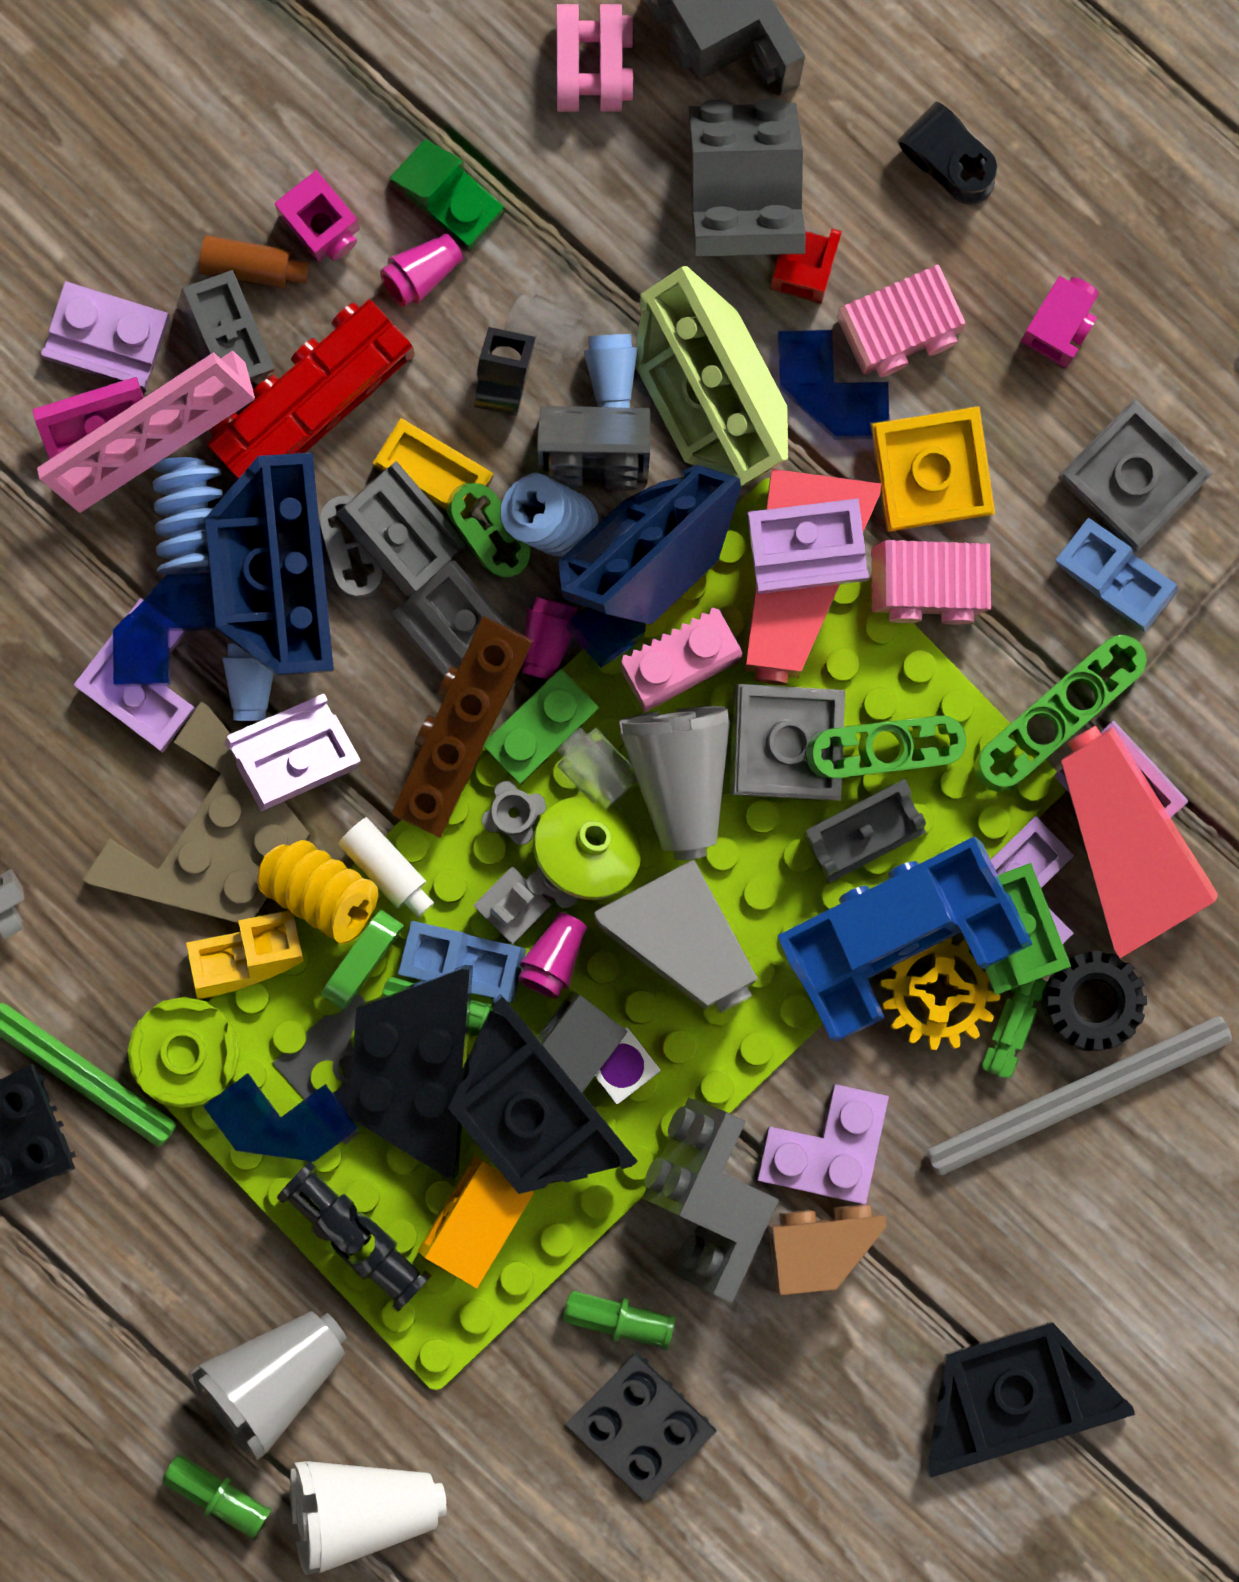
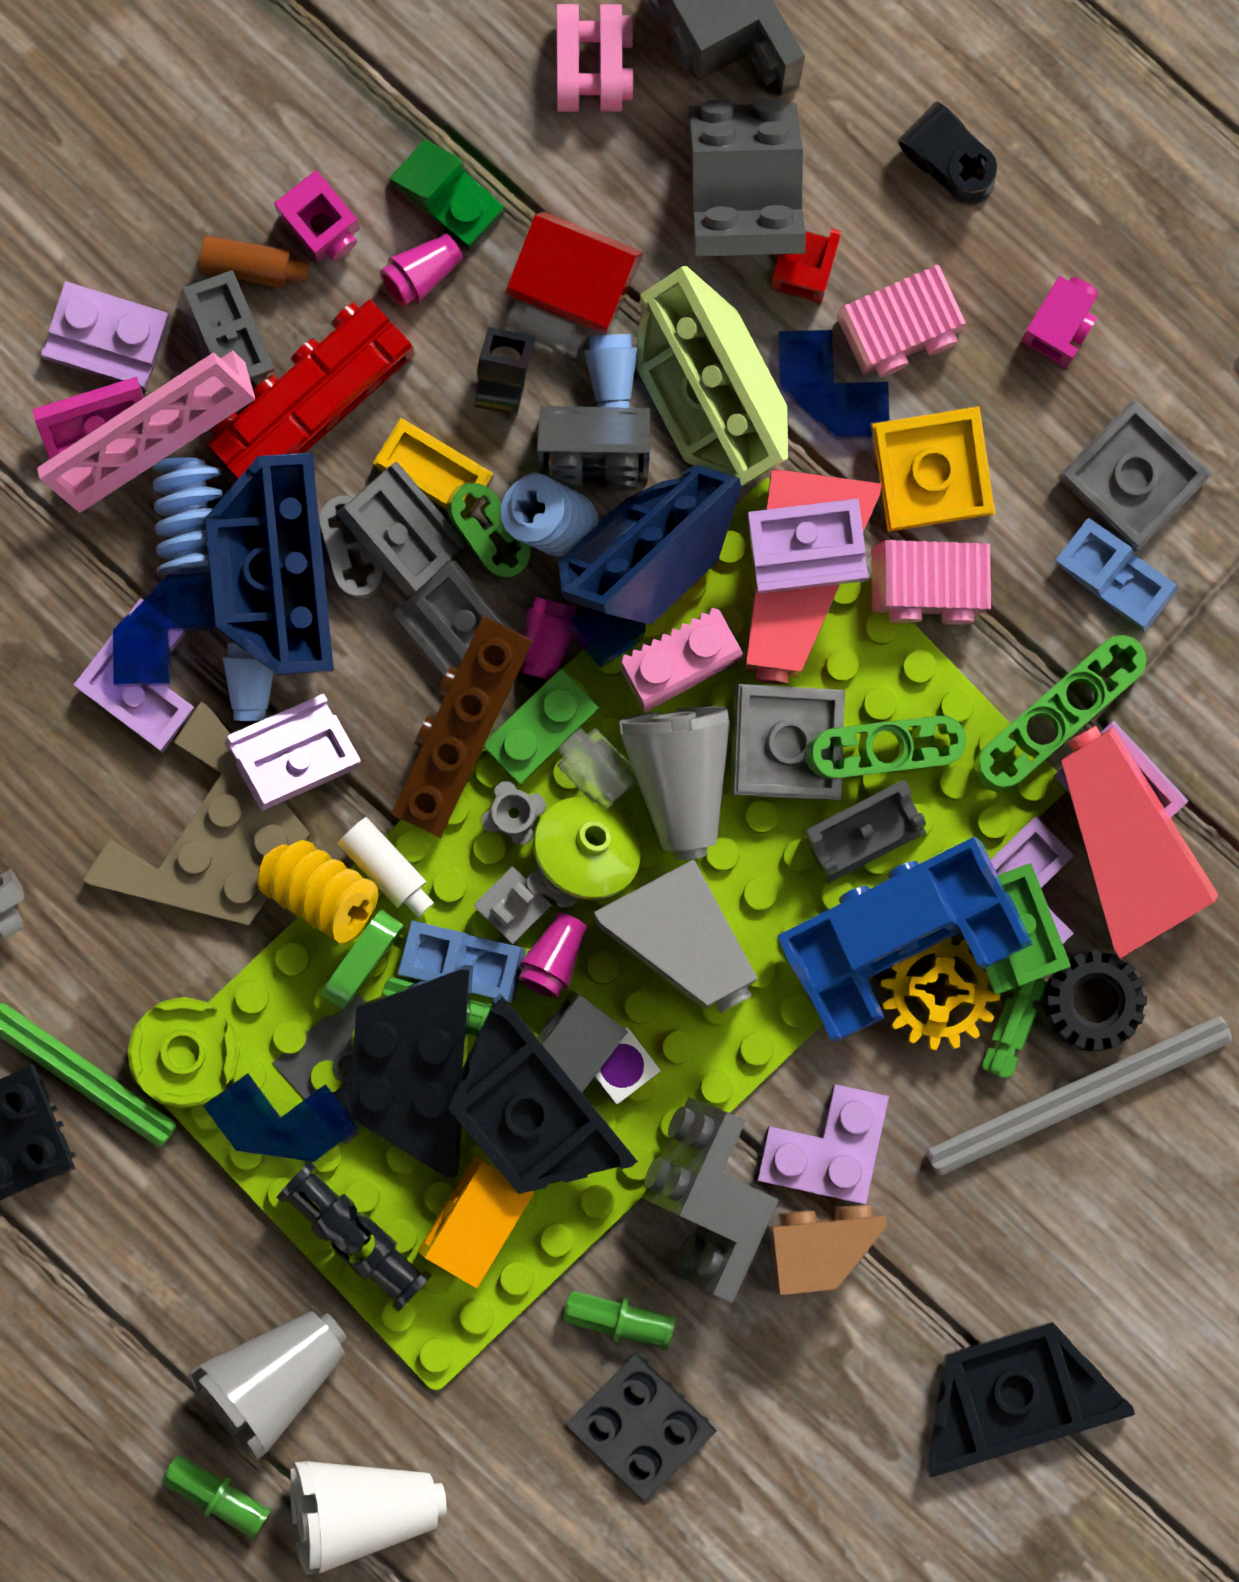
(244, 958): yellow slope -> none
(573, 272): none -> red slope

